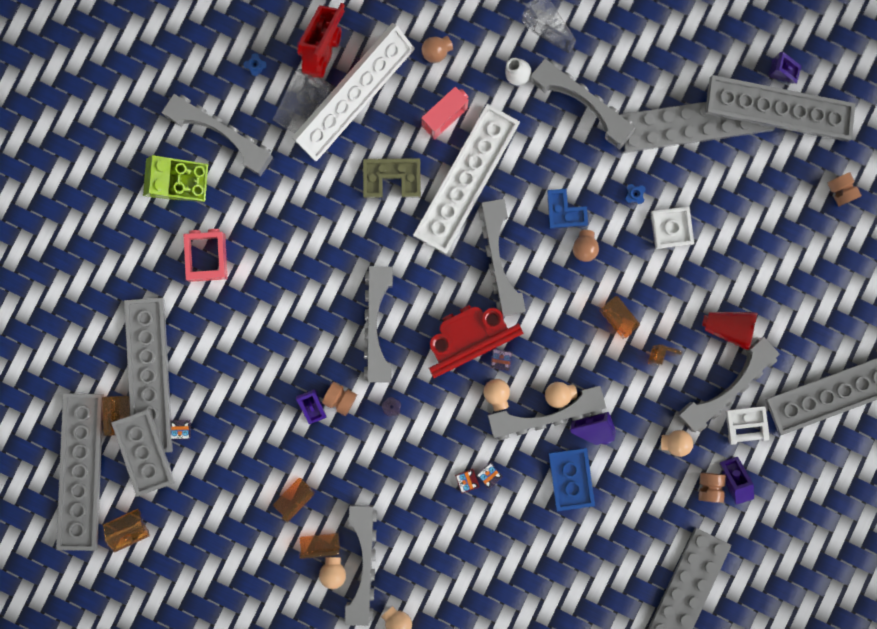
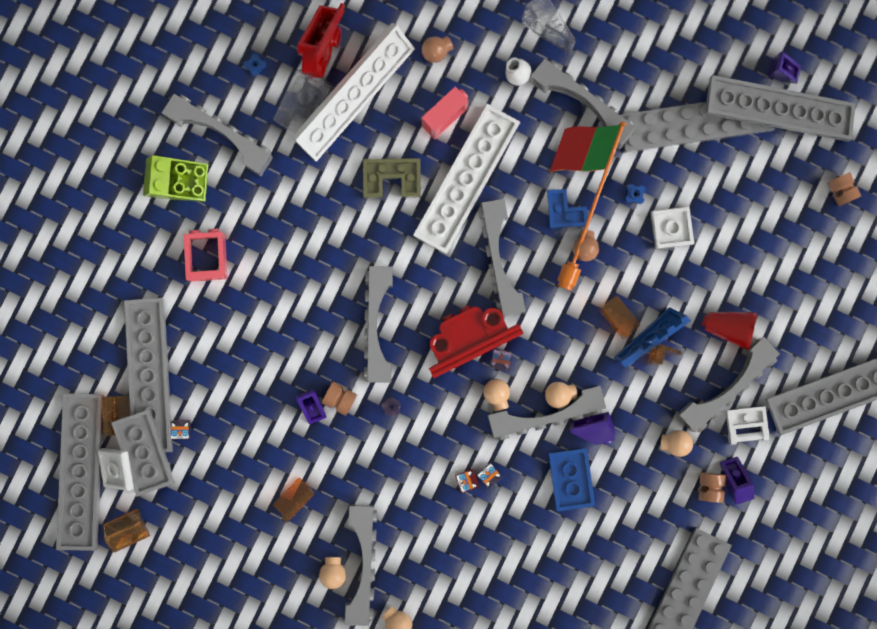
(115, 469): none -> white plate
(319, 545): clear orange panel -> none
(585, 150): none -> flag
(654, 334): none -> blue wing

